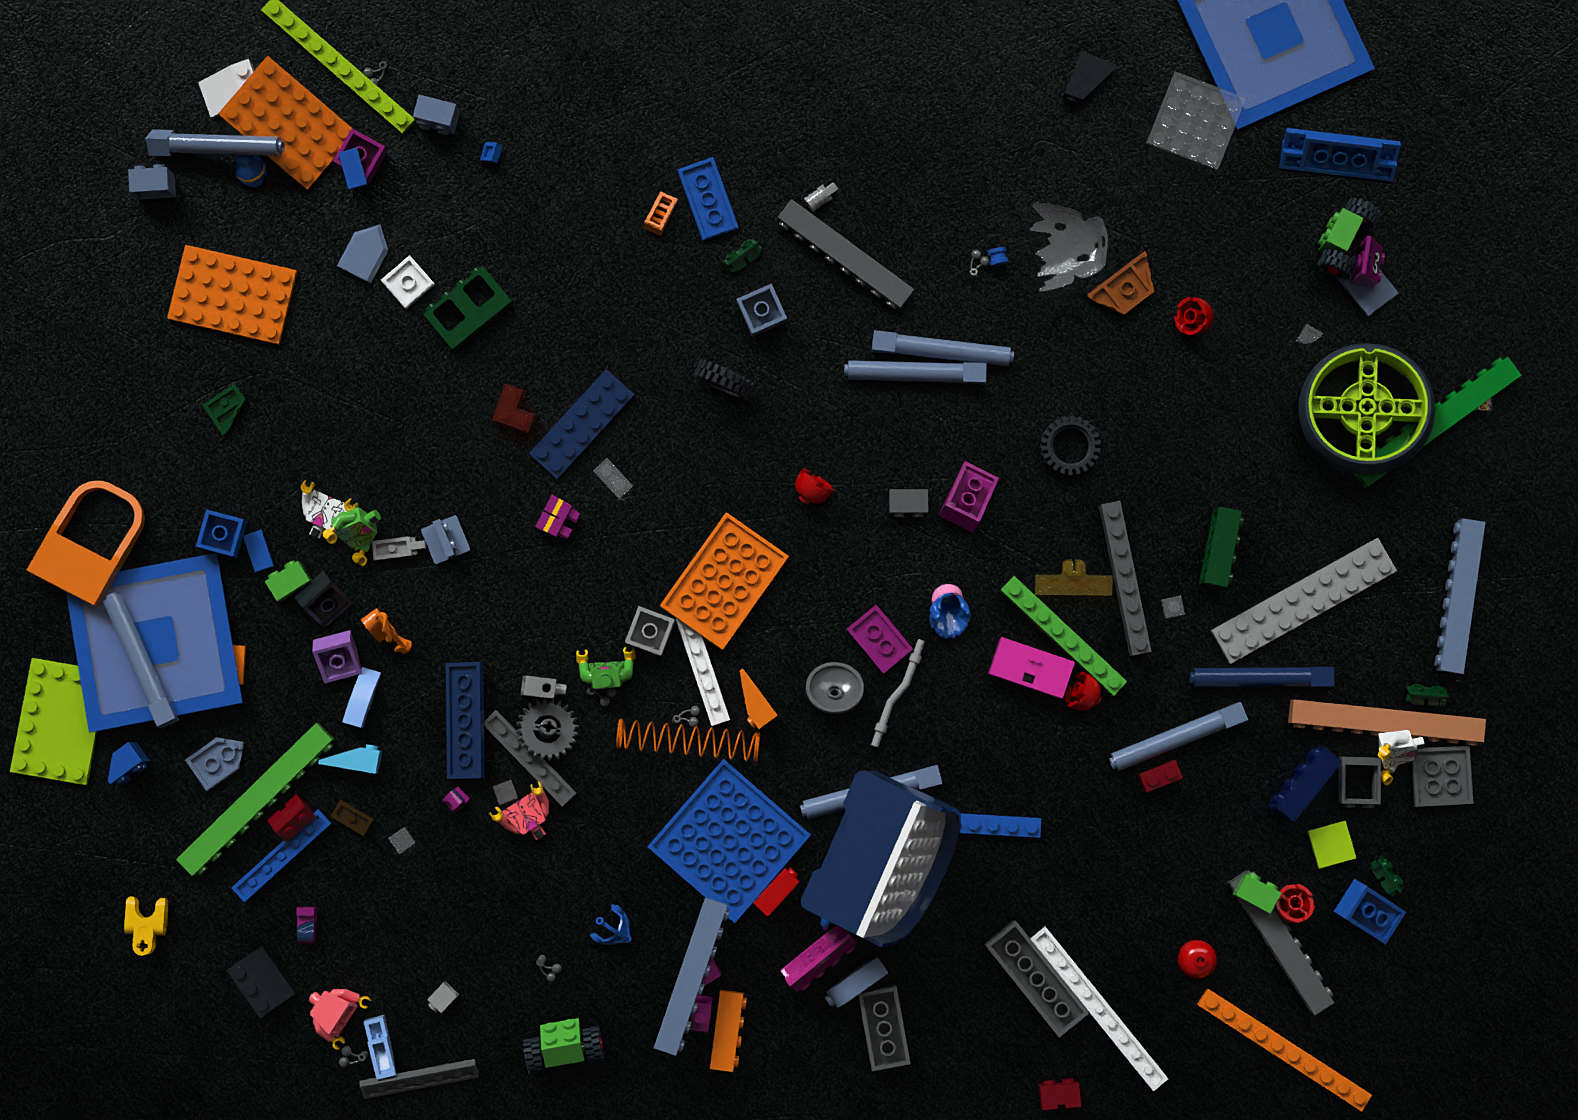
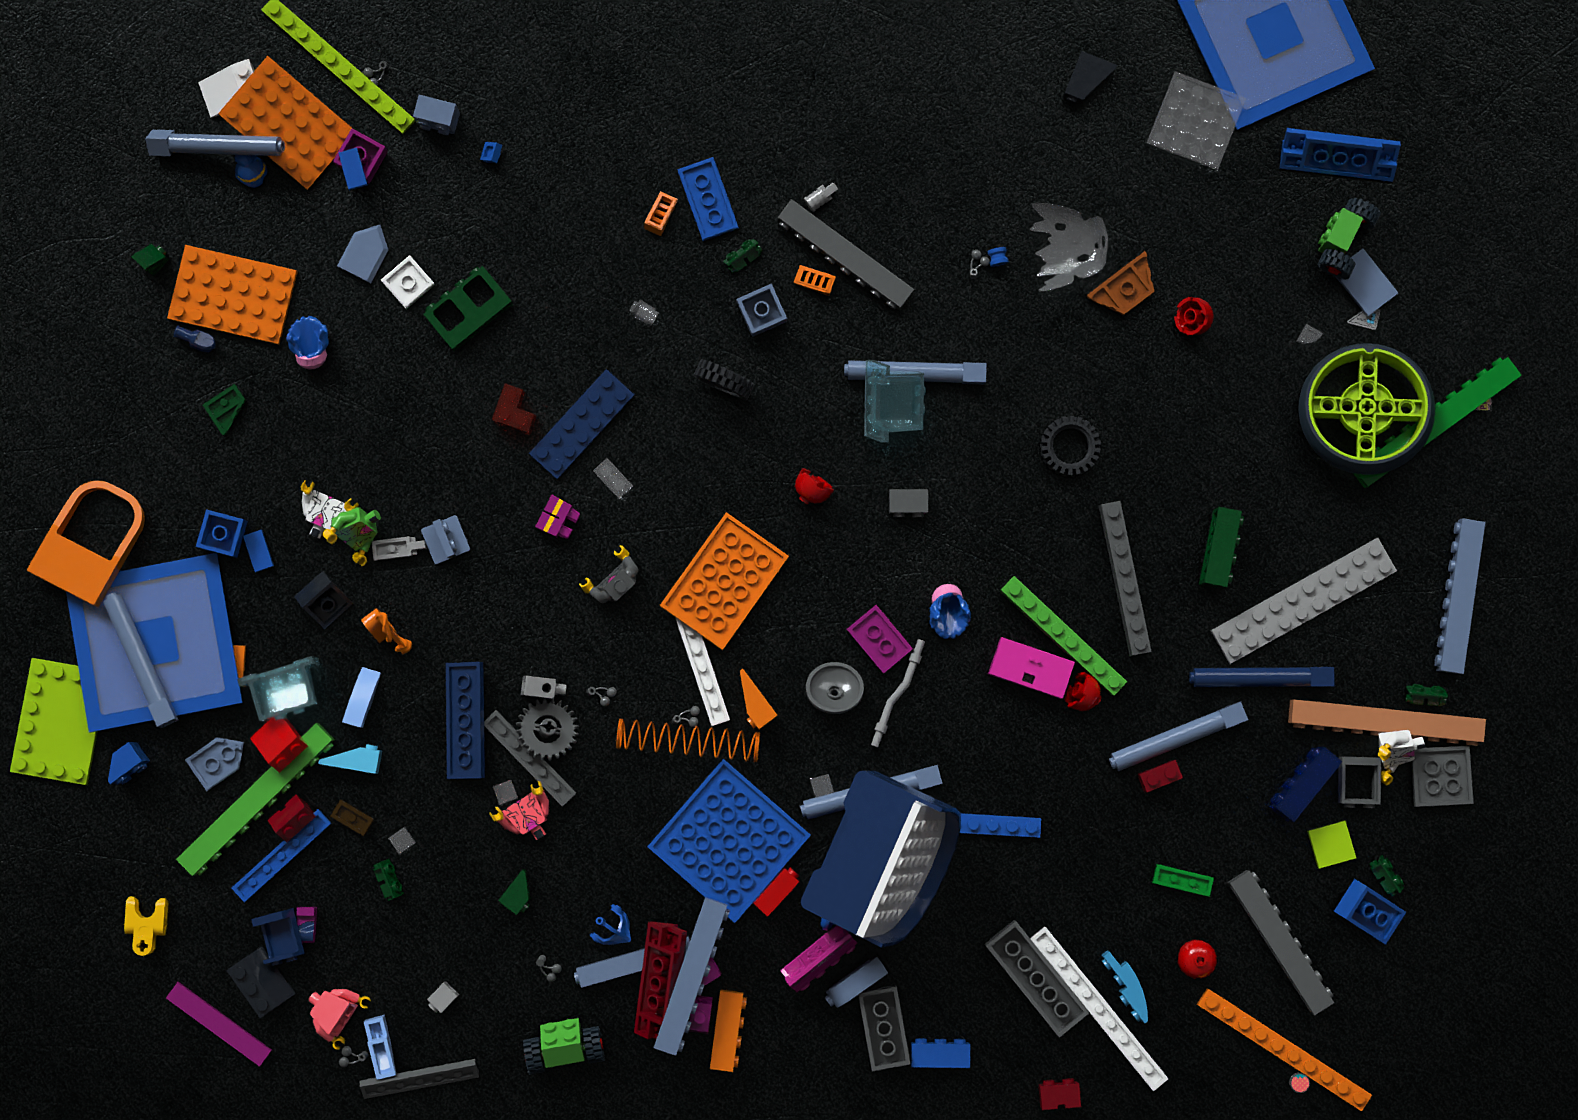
(151, 182): sand blue brick -> none
(151, 258): none -> dark green slope
(197, 339): none -> dark blue arm
(219, 1024): none -> magenta tile
(278, 743): none -> red brick
(280, 936): none -> dark blue panel
(282, 689): none -> clear light blue windscreen
(288, 581): bright green brick -> none
(308, 342): none -> blue hair
(336, 656): medium lavender slope -> none
(386, 871): none -> dark green hinge
(456, 799): magenta leg -> none
(517, 894): none -> dark green slope
(606, 673): bright green torso -> none
(612, 967): none -> sand blue brick
(617, 582): none -> dark grey torso
(644, 312): none -> clear brick
(650, 631): light grey brick -> none
(659, 975): none -> dark red slope
(821, 785): none -> clear tile
(826, 291): none -> orange slope
(892, 401): none -> clear light blue windscreen
(940, 1053): none -> blue brick
(943, 349): sand blue brick -> none
(968, 497): magenta slope -> none
(1073, 582): clear yellow plate -> none
(1132, 991): none -> dark azure slope
(1172, 607): clear plate -> none
(1183, 880): none -> green plate
(1257, 893): bright green brick -> none
(1294, 904): red cylinder -> none
(1299, 1082): none -> tile
(1364, 321): none -> light grey sticker
(1368, 261): magenta slope -> none

